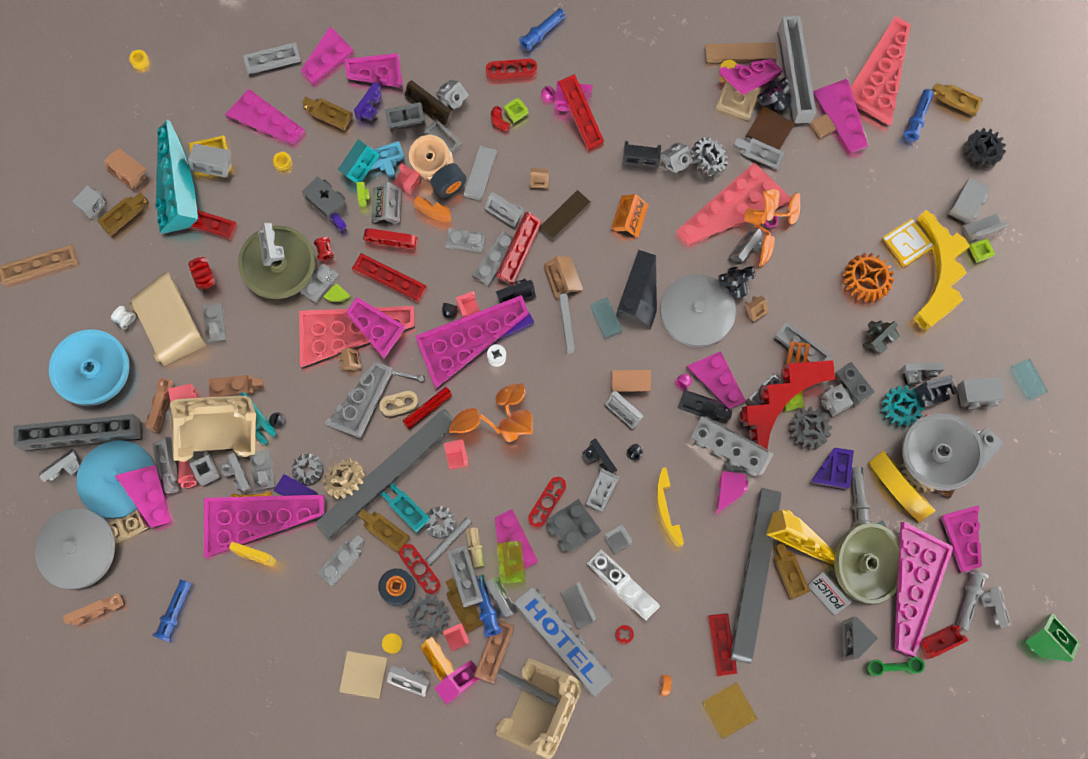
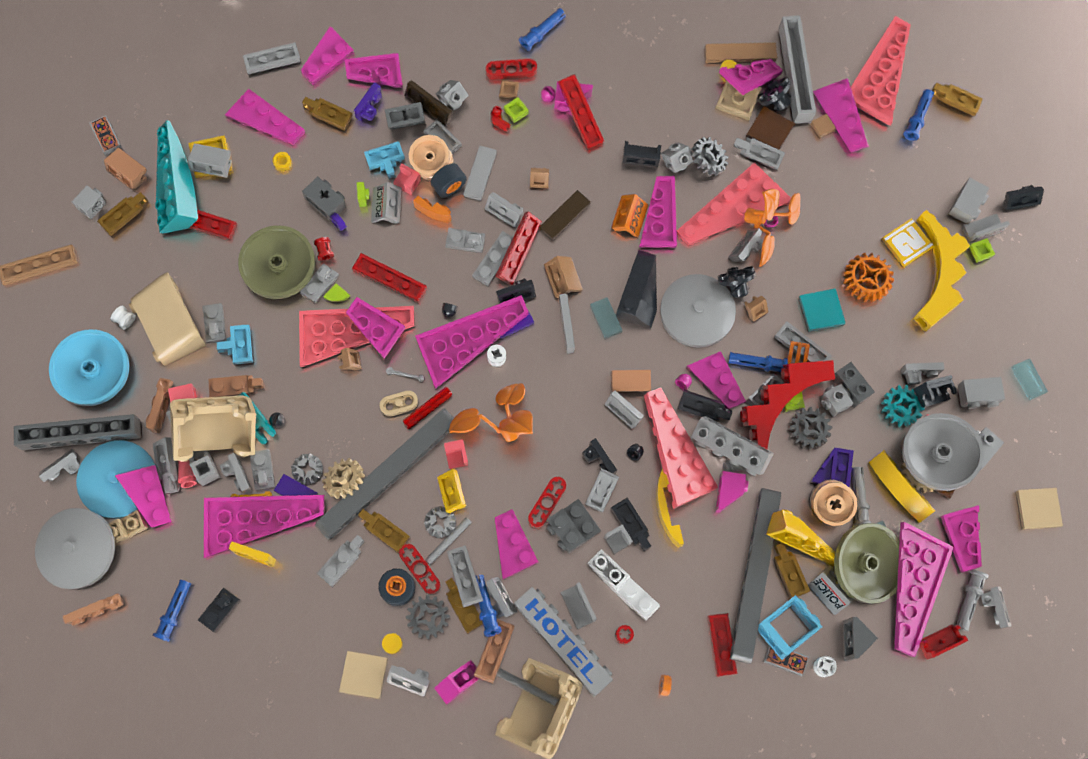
(105, 135): none -> tile
(138, 59): yellow tile -> none
(201, 273): red gear -> none
(218, 610): none -> black hinge
(238, 345): none -> medium azure hinge
(269, 251): light grey hinge -> none
(358, 161): teal hinge -> none
(358, 407): light grey wing -> none
(390, 238): red beam -> none
(406, 508): teal hinge -> none
(437, 660): light orange plate -> none
(451, 491): none -> yellow hinge
(456, 637): coral panel -> none
(467, 304): coral panel -> none
(475, 547): tan axle -> none
(508, 90): none -> medium nougat tile
(511, 562): clear neon green hinge -> none
(632, 523): none -> black hinge
(660, 222): none -> dark pink wing
(678, 455): none -> coral wing
(729, 710): clear yellow tile -> none
(767, 363): none -> blue pin
(775, 640): none -> medium azure window
(793, 662): none -> tile
(822, 310): none -> teal tile
(829, 665): none -> white wheel
(841, 511): none -> light nougat wheel
(878, 332): pearl dark grey hips -> none
(912, 665): green bar -> none
(985, 147): black gear -> none
(1023, 197): none -> black hinge
(1039, 508): none -> tan tile
(1053, 640): green slope -> none

